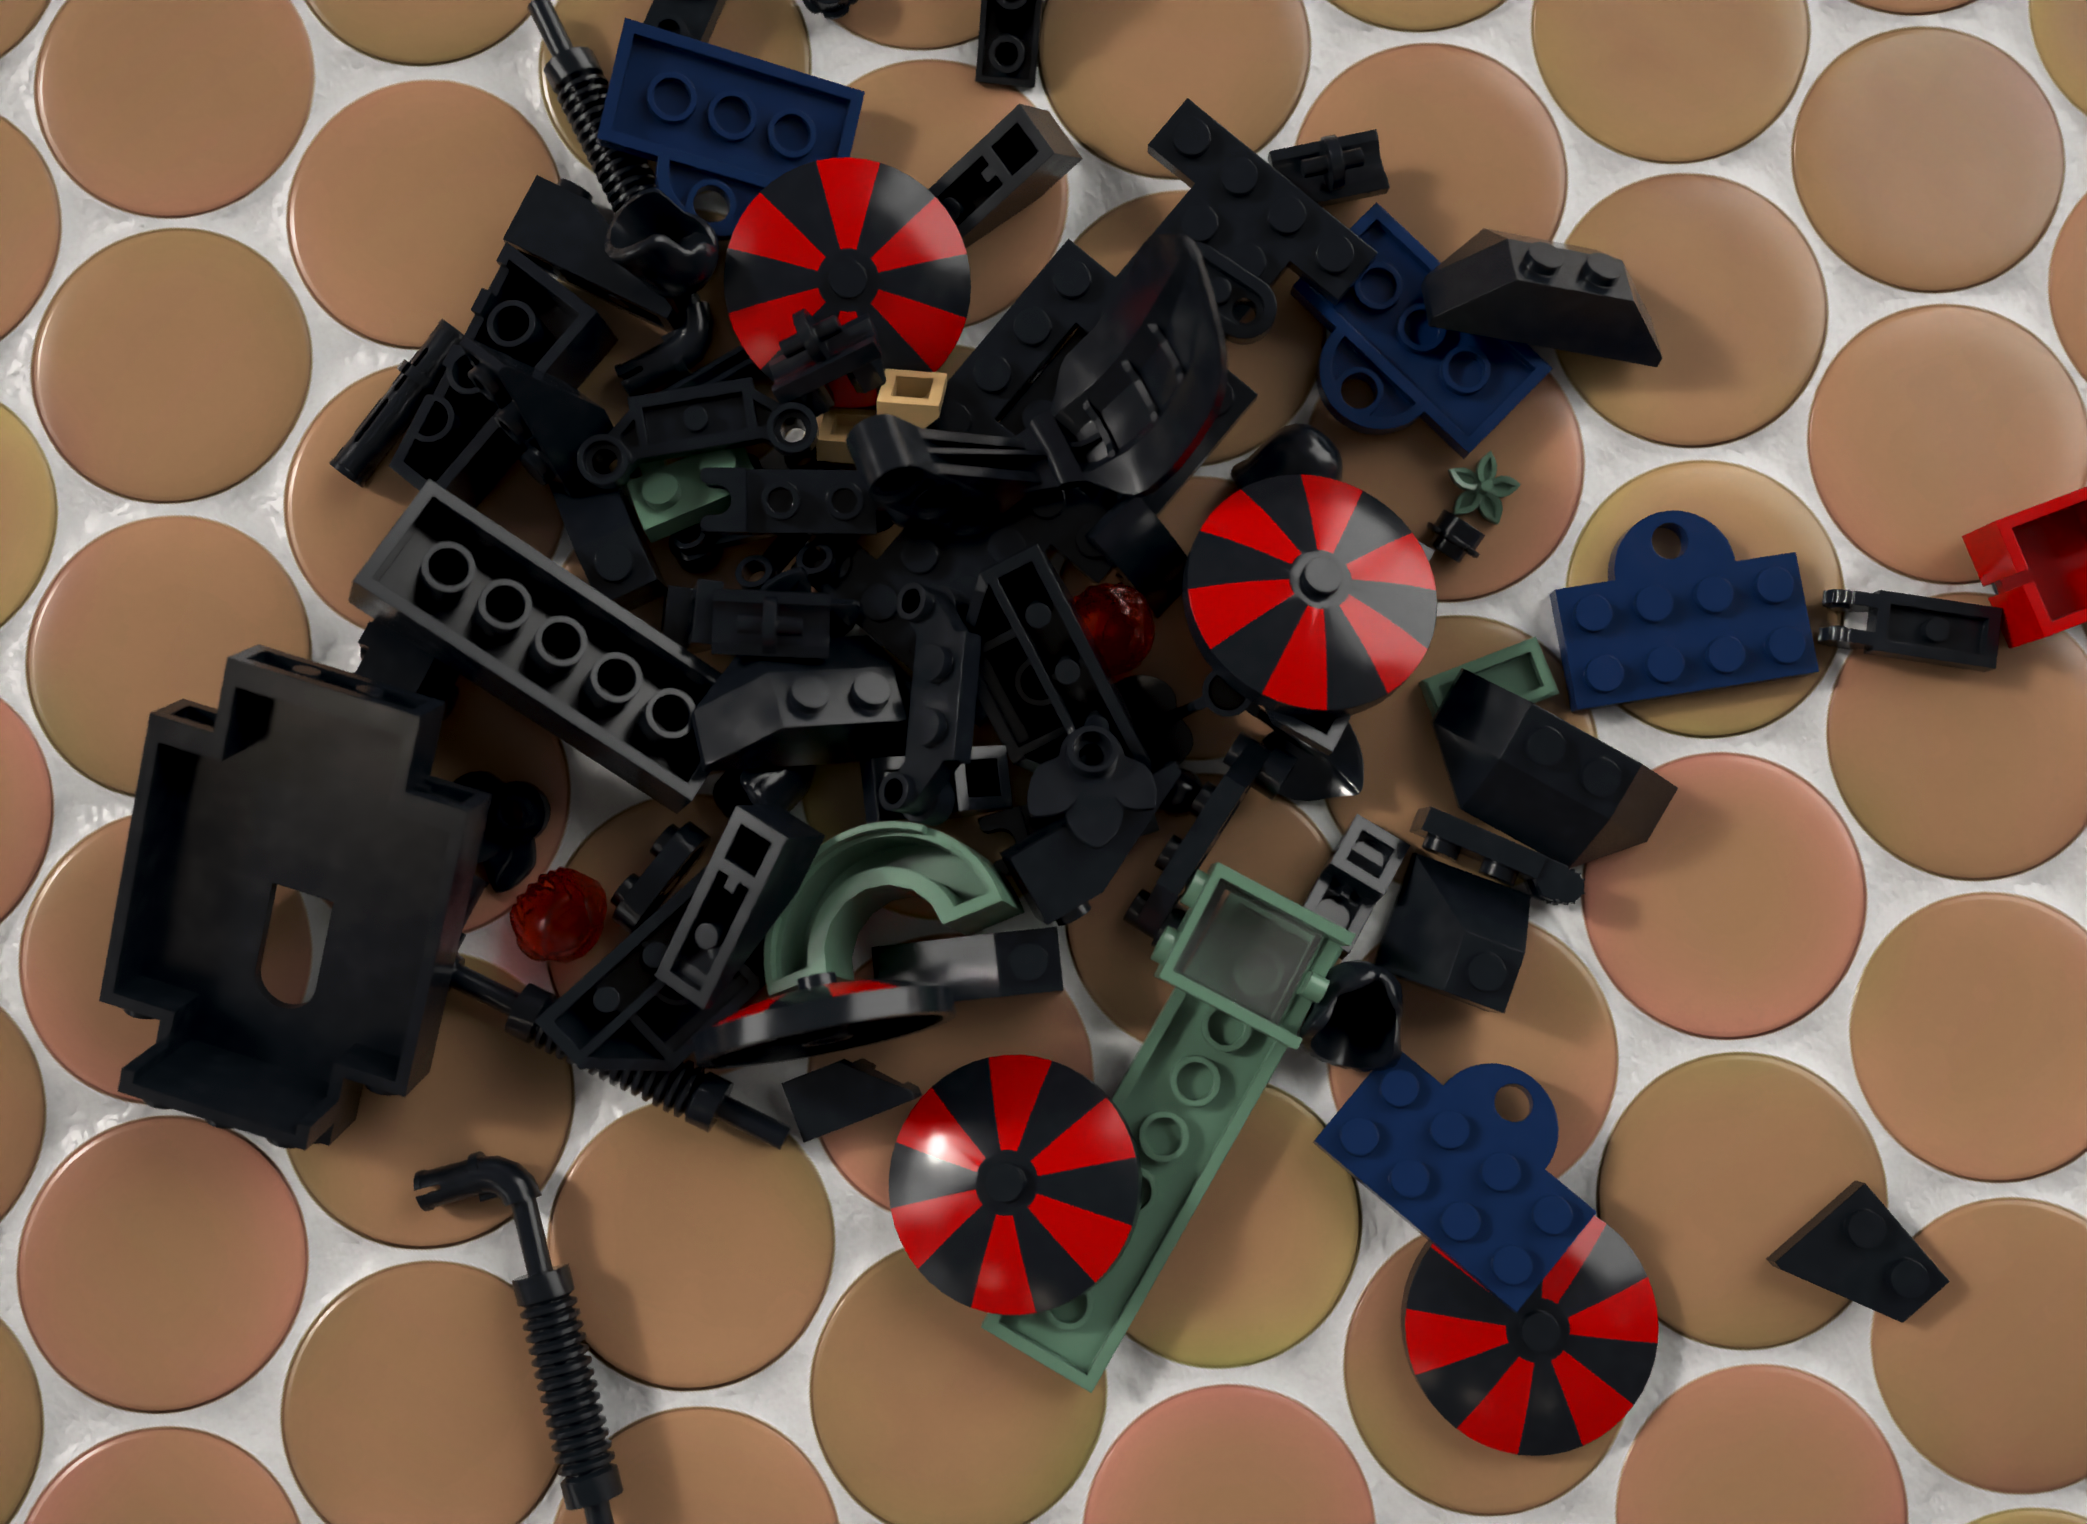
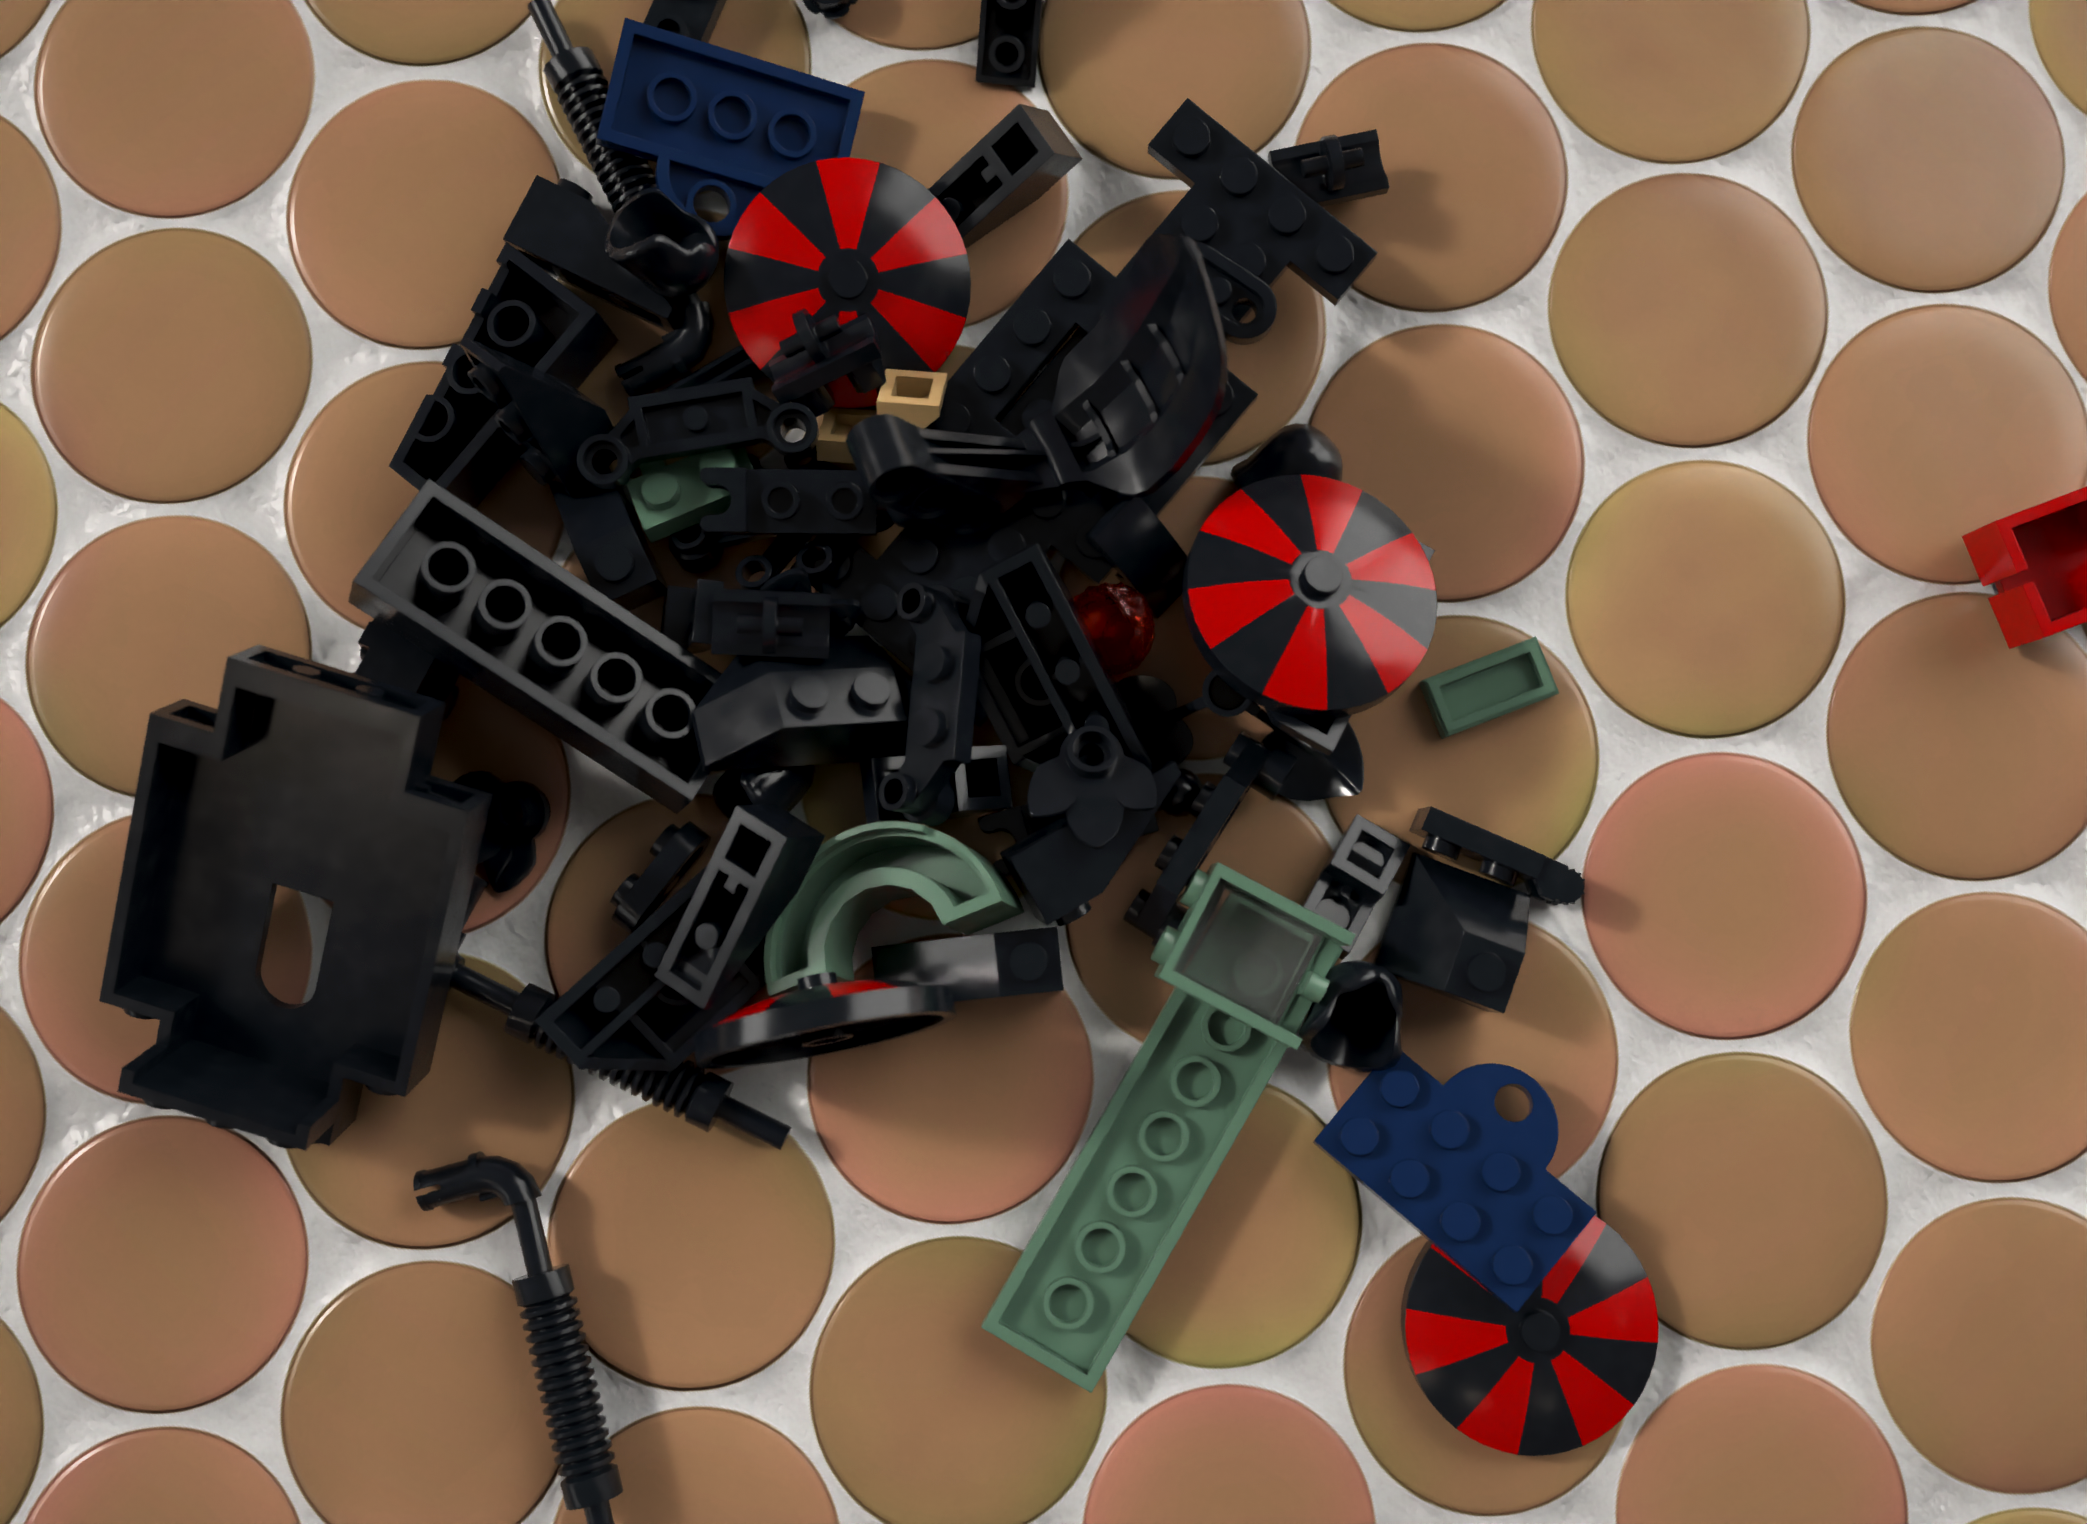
(397, 407): black pin -> none
(559, 916): clear red hair -> none
(842, 1096): black slope -> none
(1015, 1185): dish -> none
(1416, 371): dark blue plate -> none
(1454, 536): black plate -> none
(1482, 489): sand green plant -> none
(1541, 297): black wedge -> none
(1543, 775): black wedge -> none
(1681, 620): dark blue plate -> none
(1862, 1256): black wing -> none
(1917, 628): black hinge -> none

